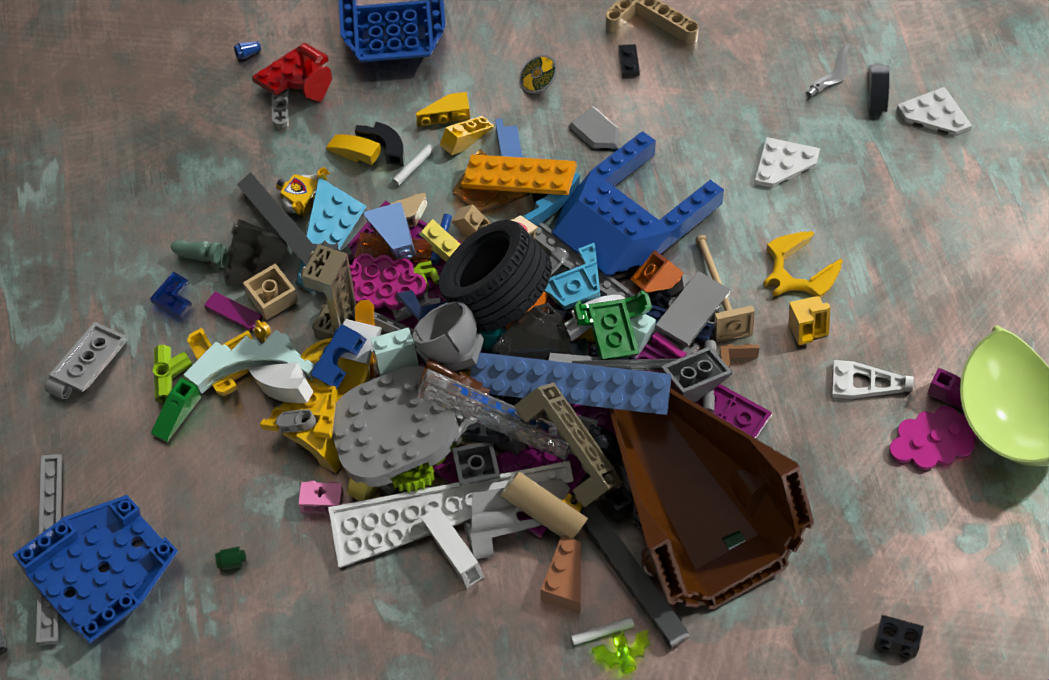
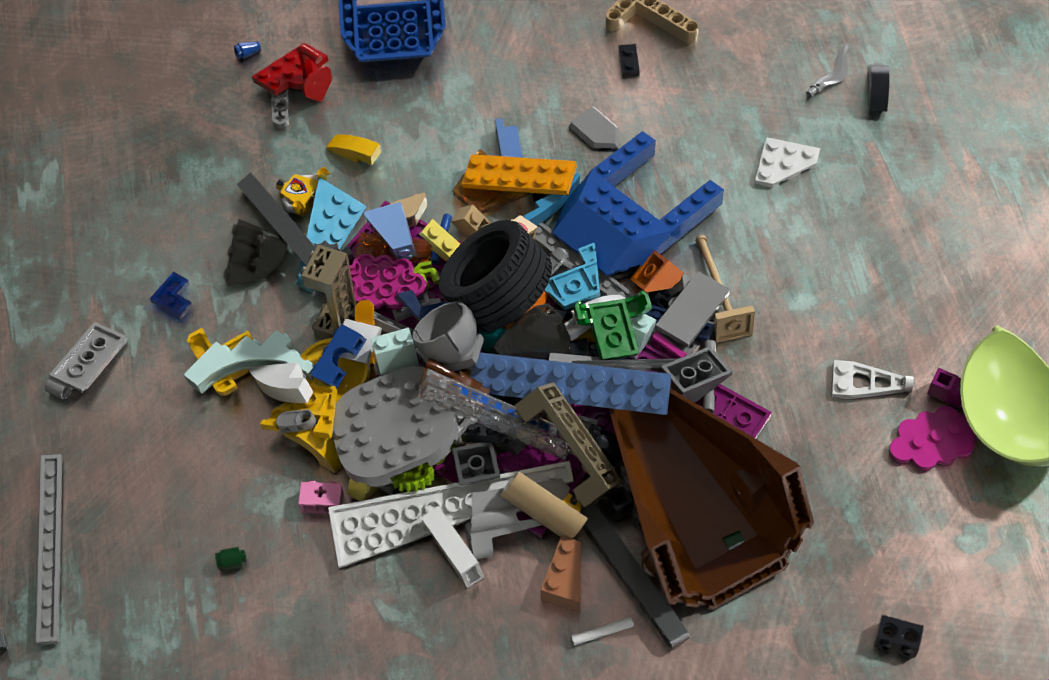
(76, 547): blue wedge -> none
(170, 366): lime piece -> none
(175, 409): green slope -> none
(202, 251): sand green piece -> none
(232, 311): magenta tile -> none
(262, 330): yellow plate -> none
(270, 292): tan brick -> none
(387, 138): black arch -> none
(412, 165): white piece -> none
(447, 109): yellow slope -> none
(464, 134): yellow slope -> none
(538, 74): shield -> none
(624, 655): clear neon green animal -> none
(738, 351): medium nougat bracket -> none
(784, 247): yellow piece -> none
(809, 319): yellow plate -> none
(935, 111): white plate -> none

